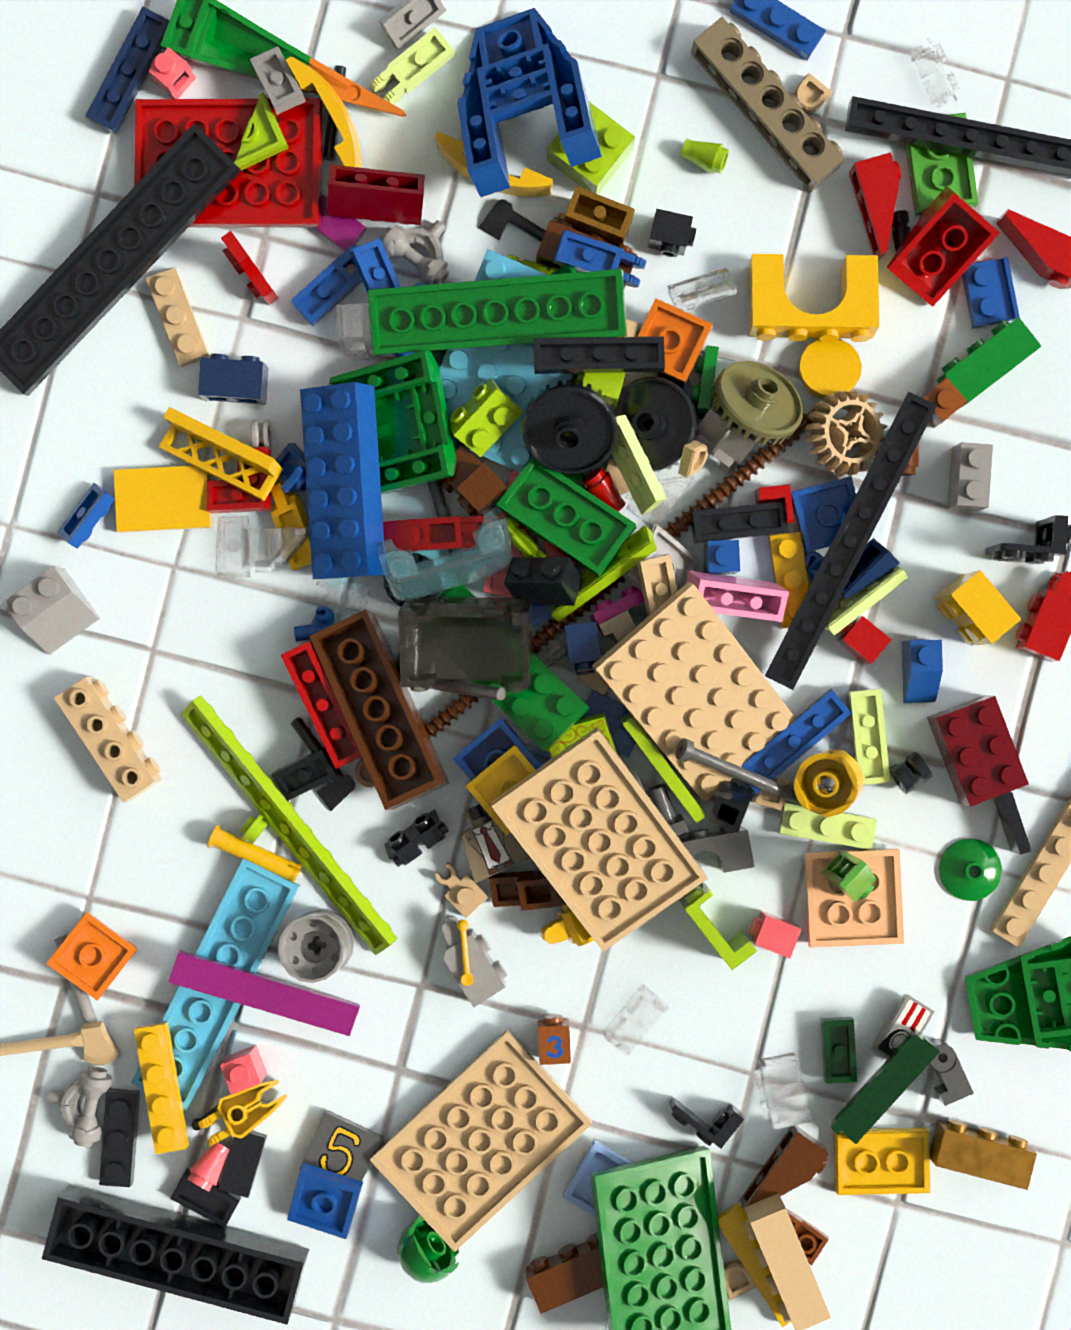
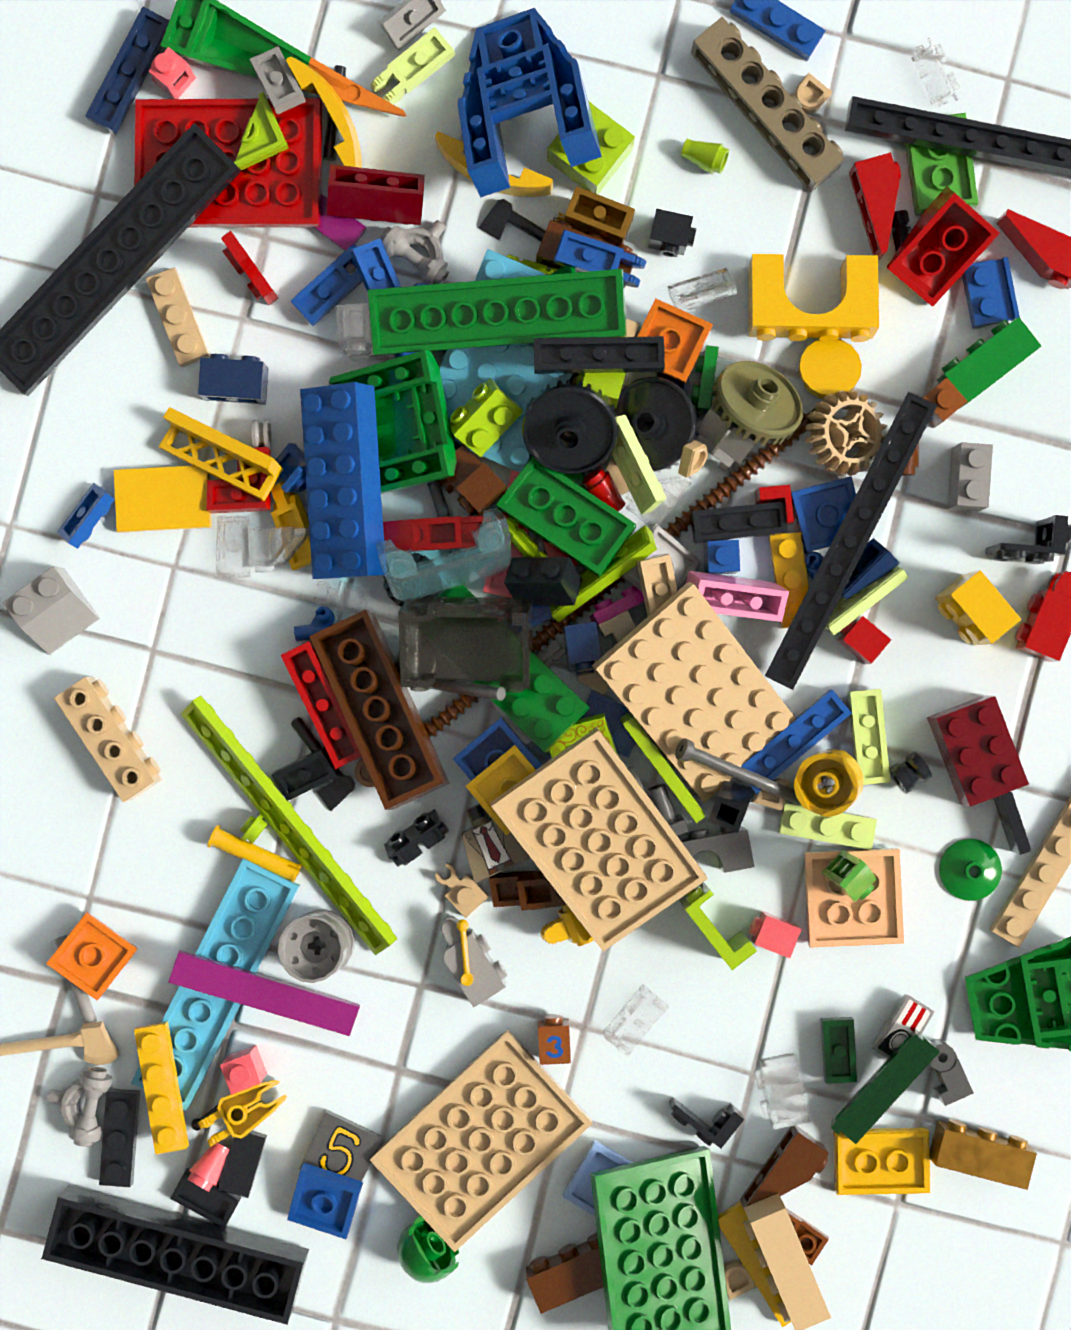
(921, 670): blue slope -> none

